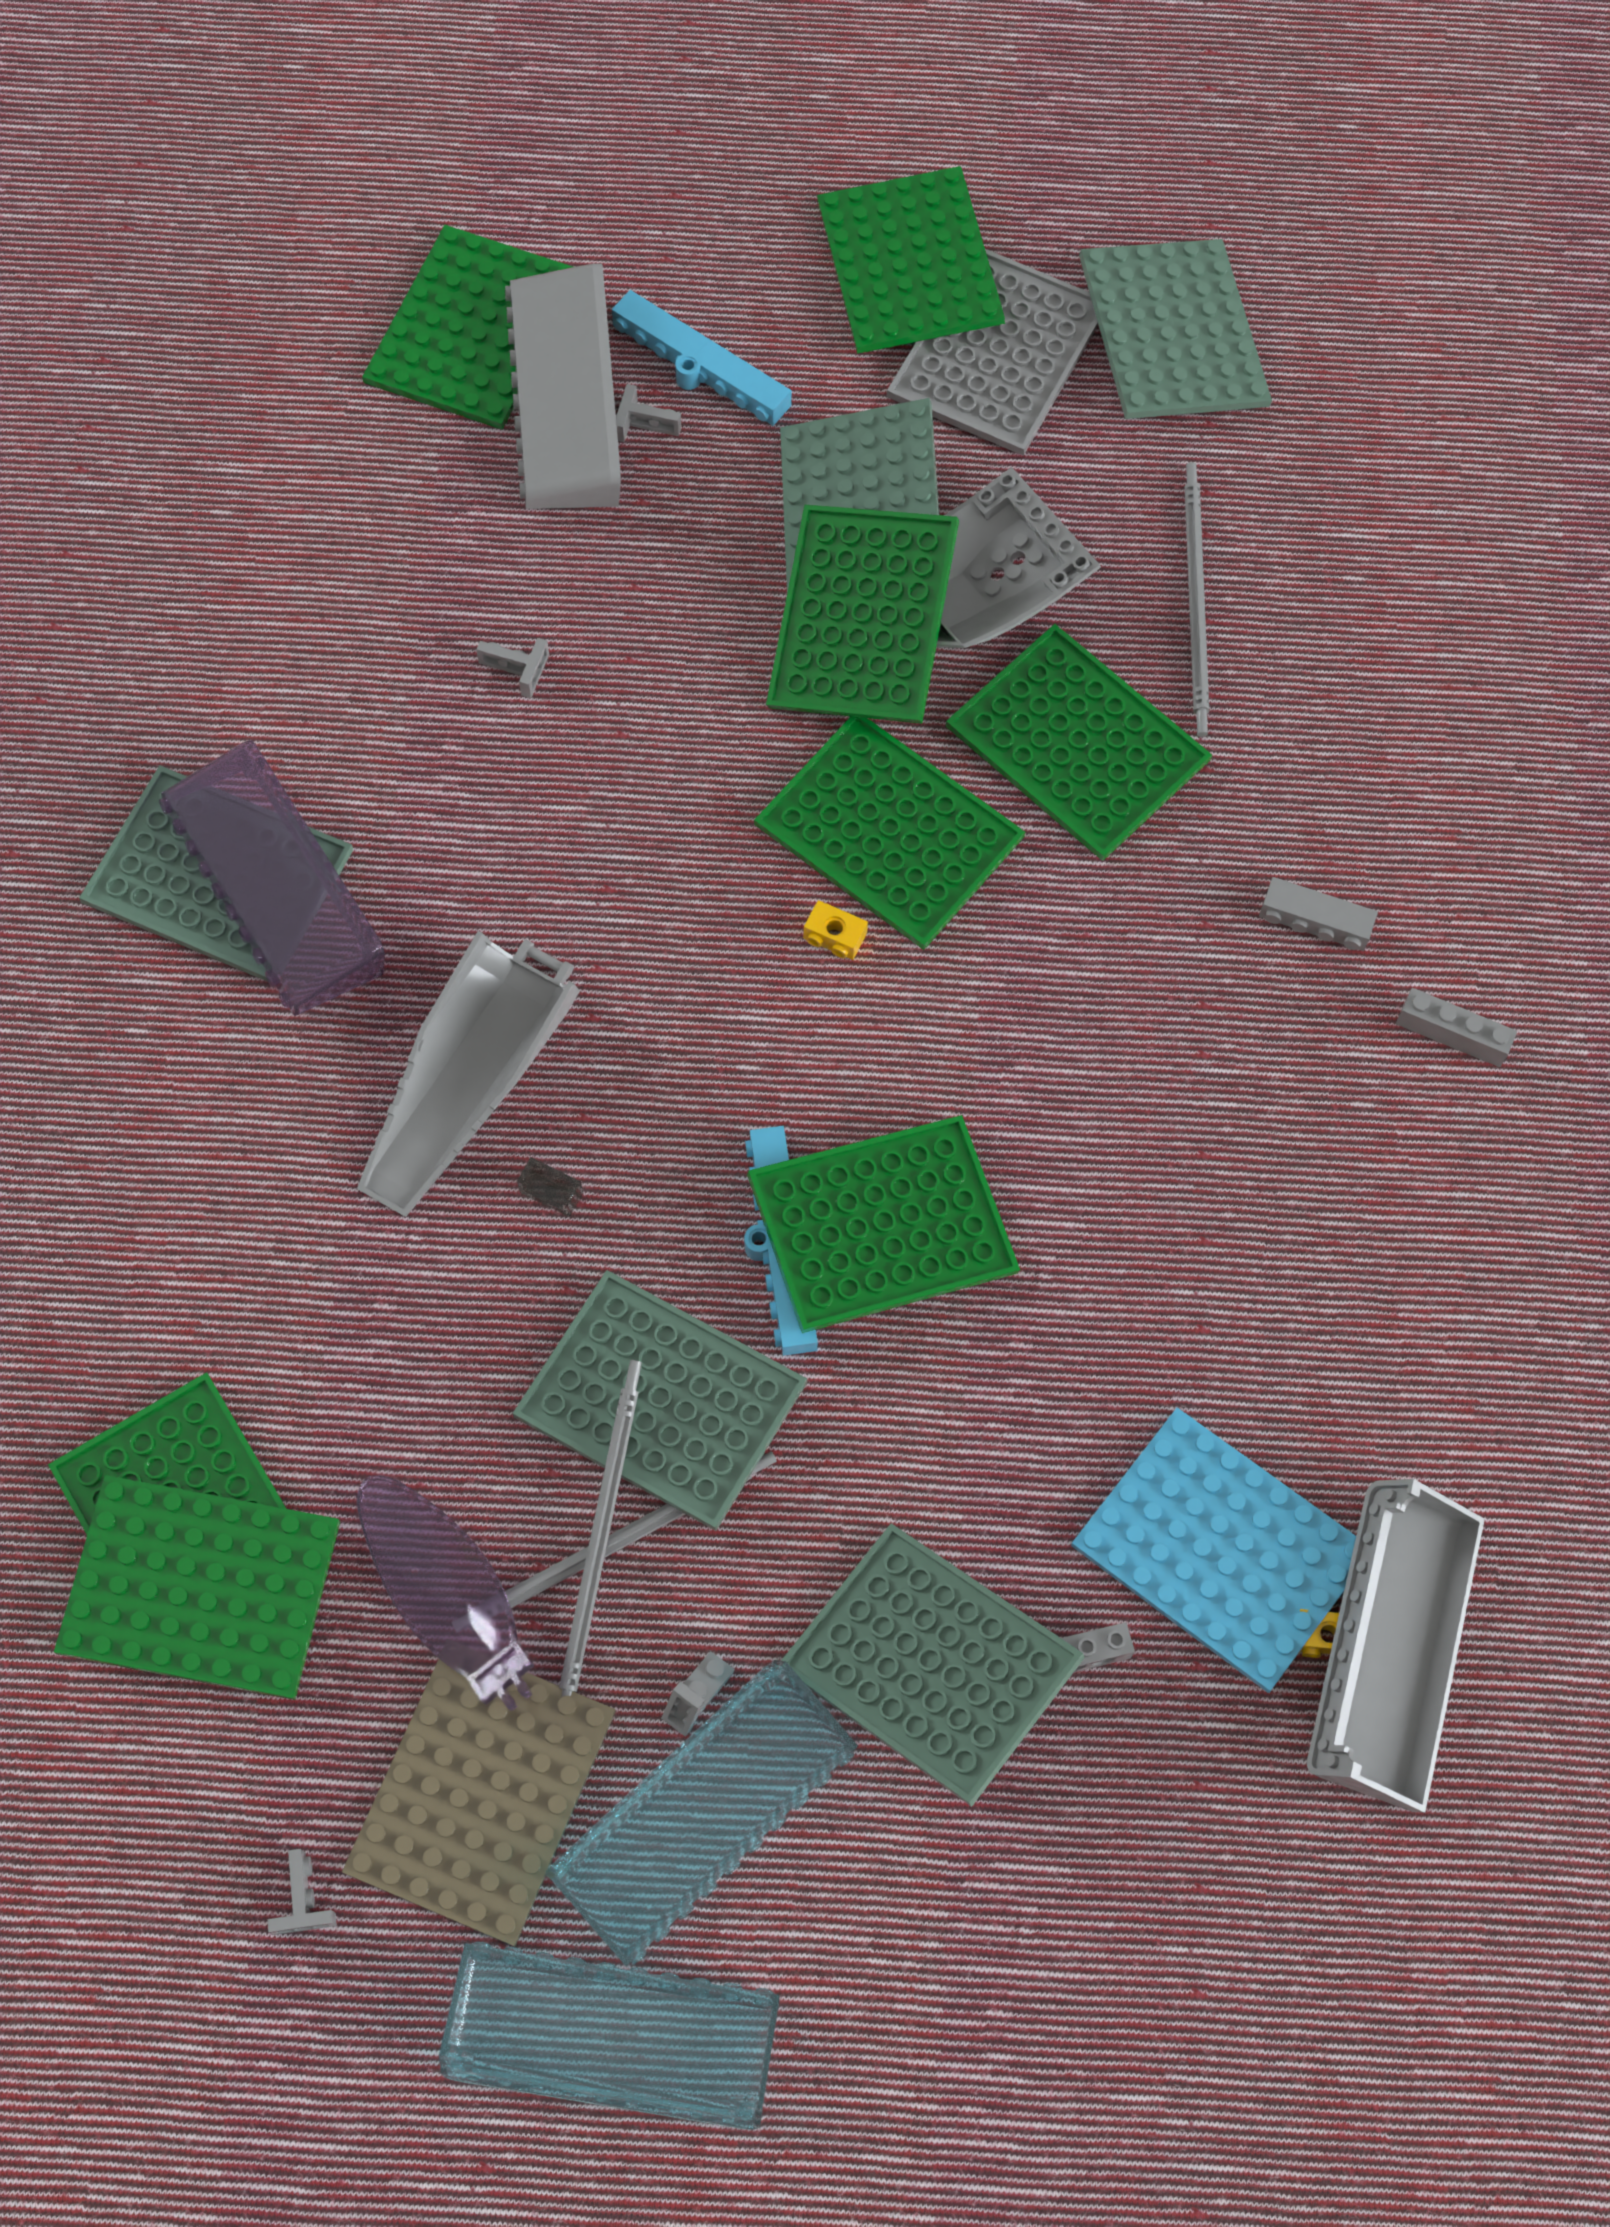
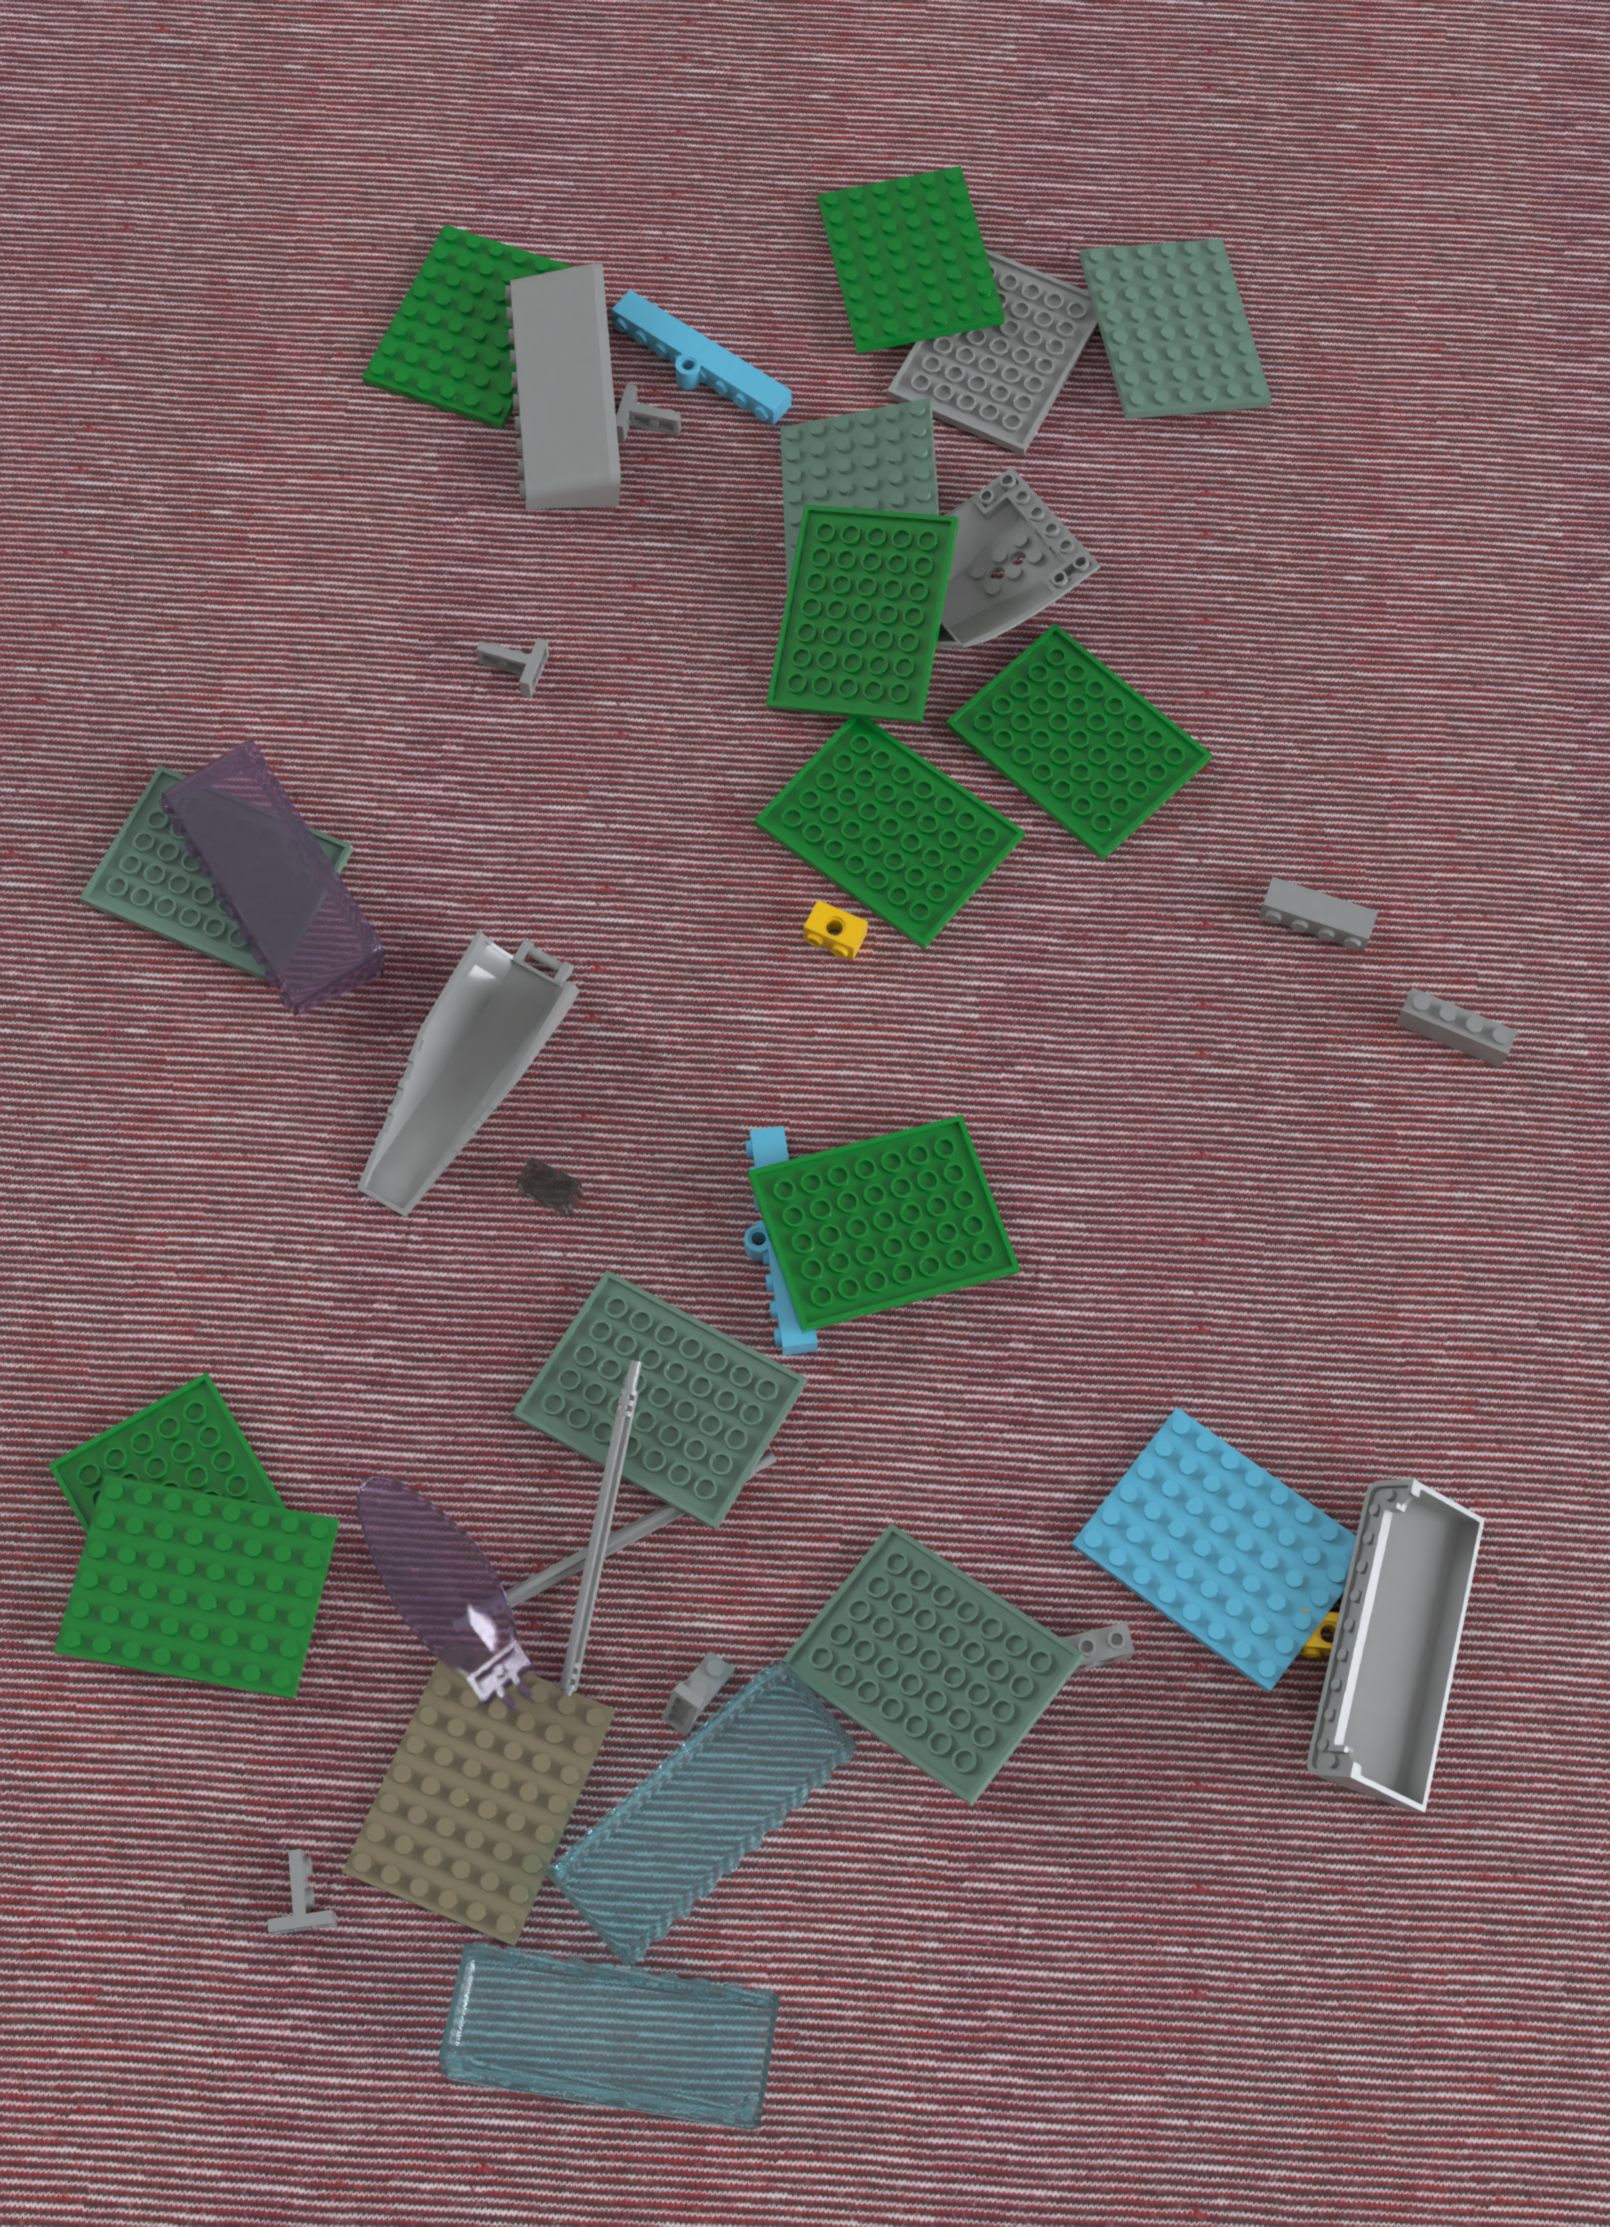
(1196, 600): light grey axle -> none

